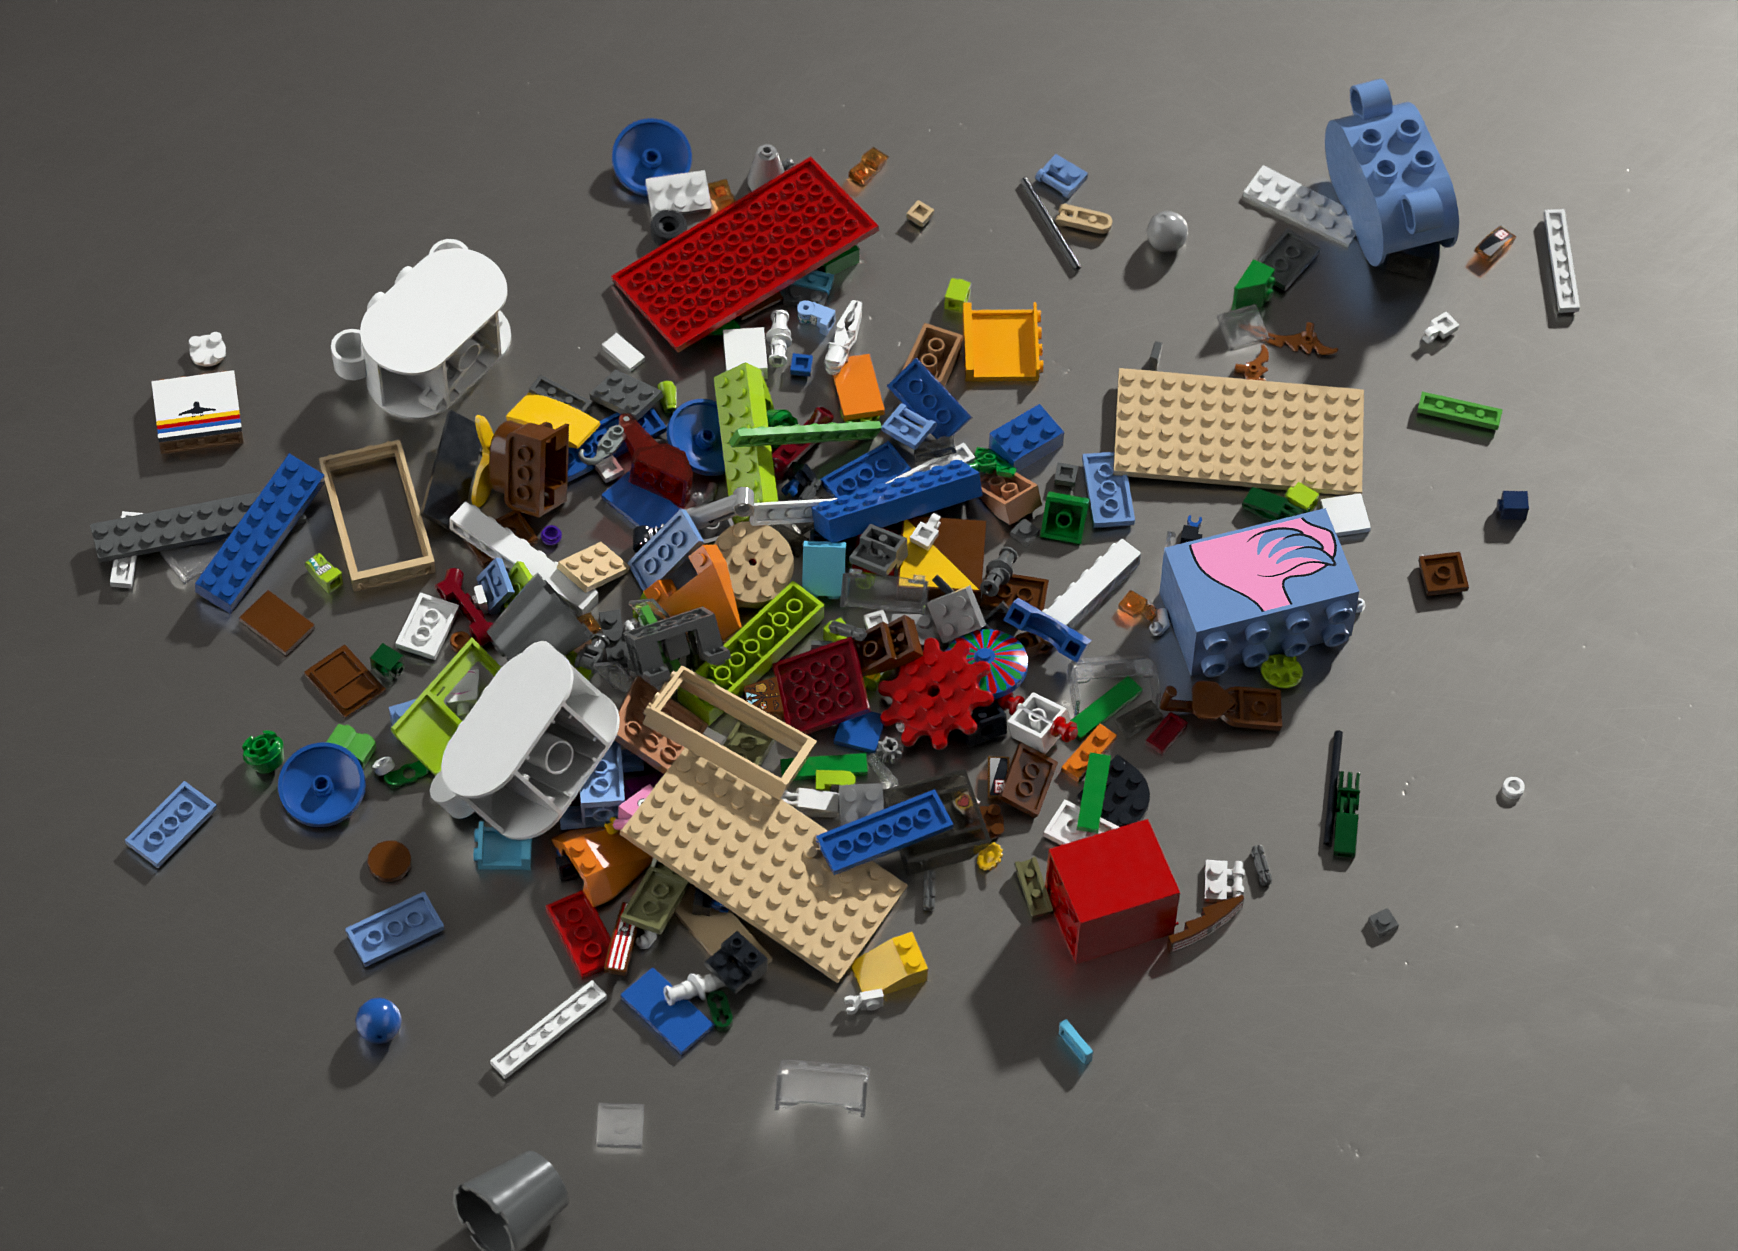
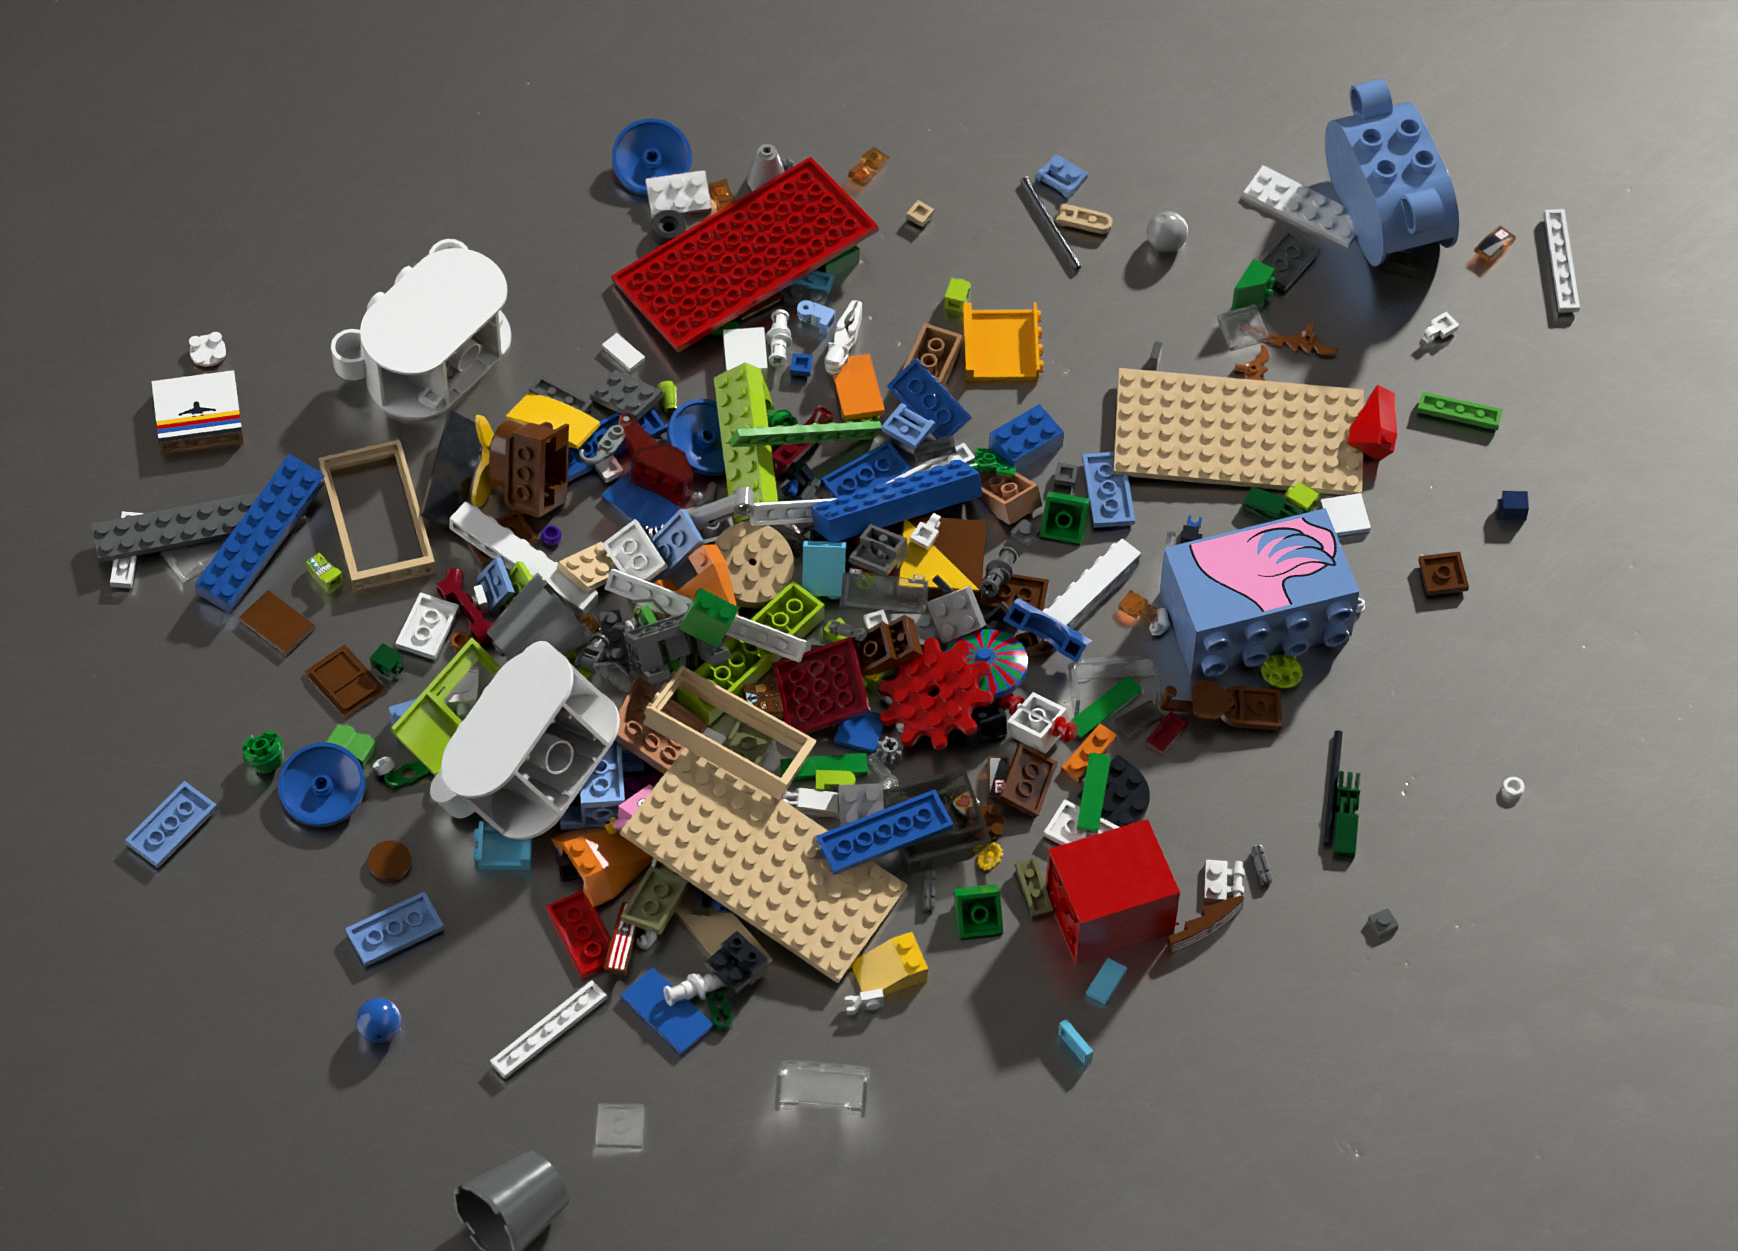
(635, 552): none -> white plate
(676, 603): none -> white plate
(708, 617): none -> green slope
(978, 910): none -> green slope
(1106, 981): none -> medium azure tile
(1375, 426): none -> red wedge

